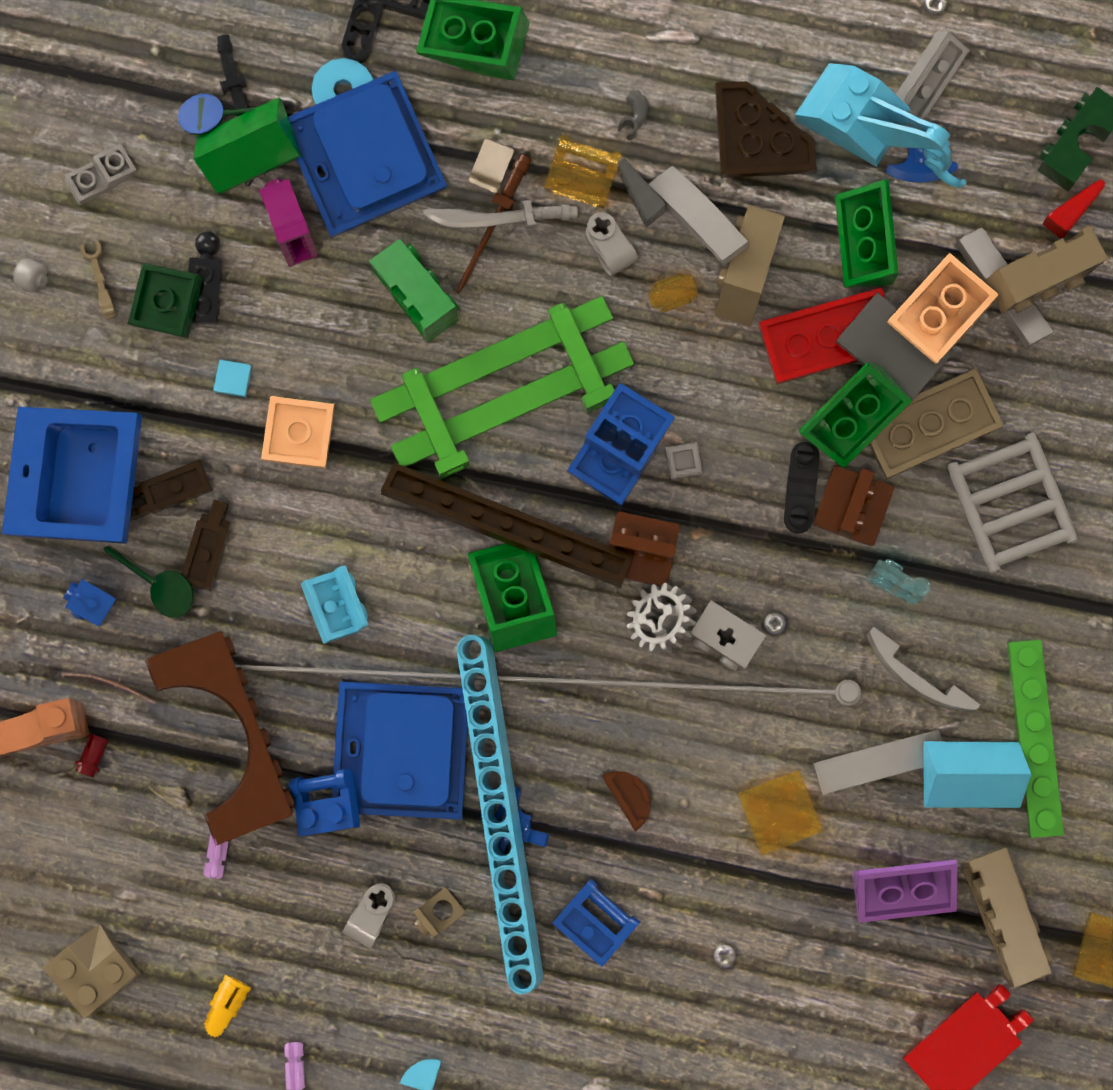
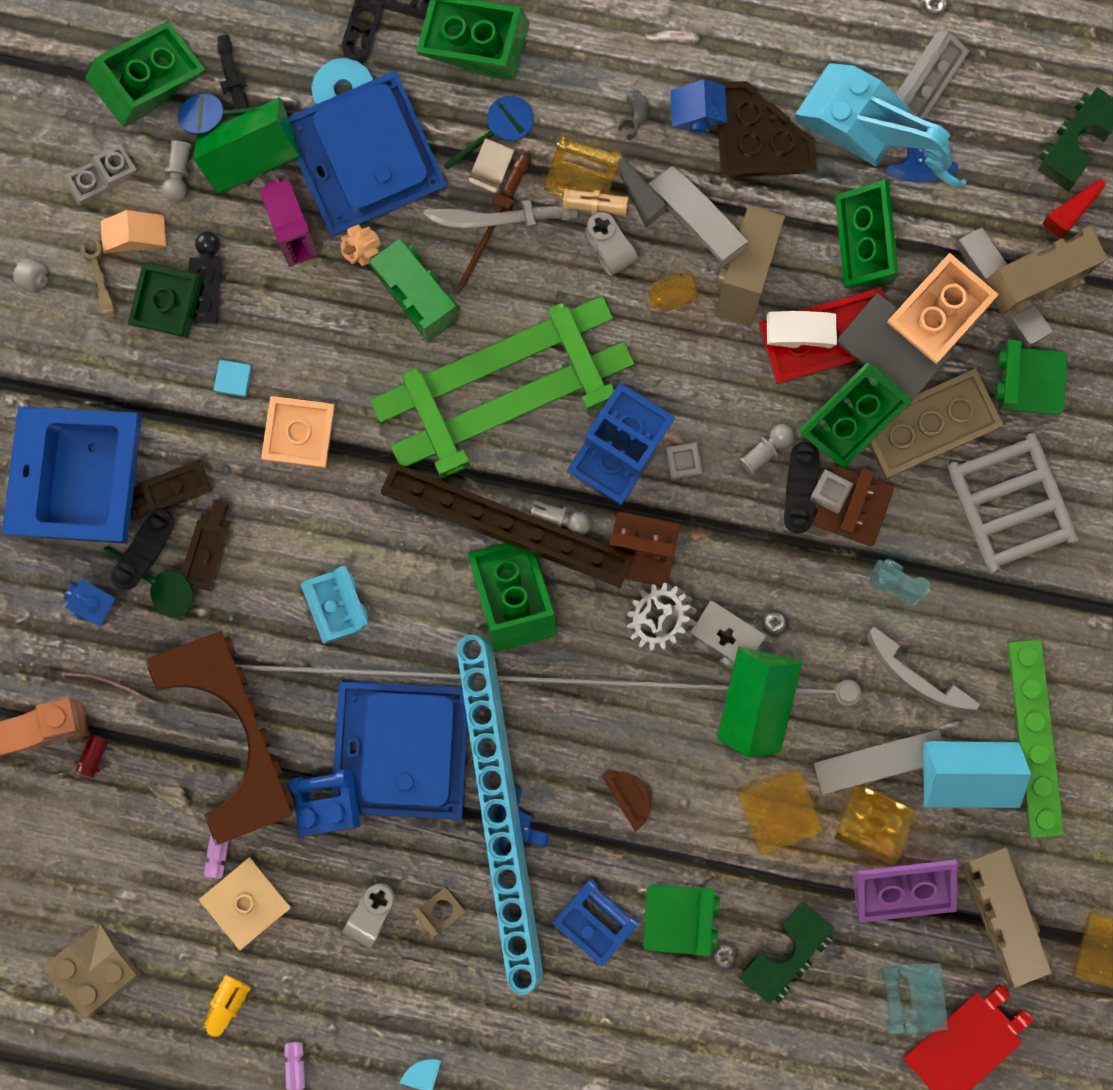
(133, 232): none -> light nougat slope
(143, 73): none -> green slope
(143, 550): none -> black piece
(174, 188): none -> light grey pin
(245, 903): none -> tan plate
(360, 245): none -> light nougat gear
(508, 119): none -> blue piece
(576, 522): none -> light grey pin
(595, 202): none -> tan pin
(680, 920): none -> green bracket
(698, 106): none -> blue head
(758, 702): none -> green slope
(781, 437): none -> light grey pin
(801, 328): none -> white slope
(808, 934): none -> dark green arch
(831, 491): none -> light grey tile
(875, 825): none -> clear yellow plate
(925, 995): none -> clear light blue plate
(1031, 379): none -> green bracket

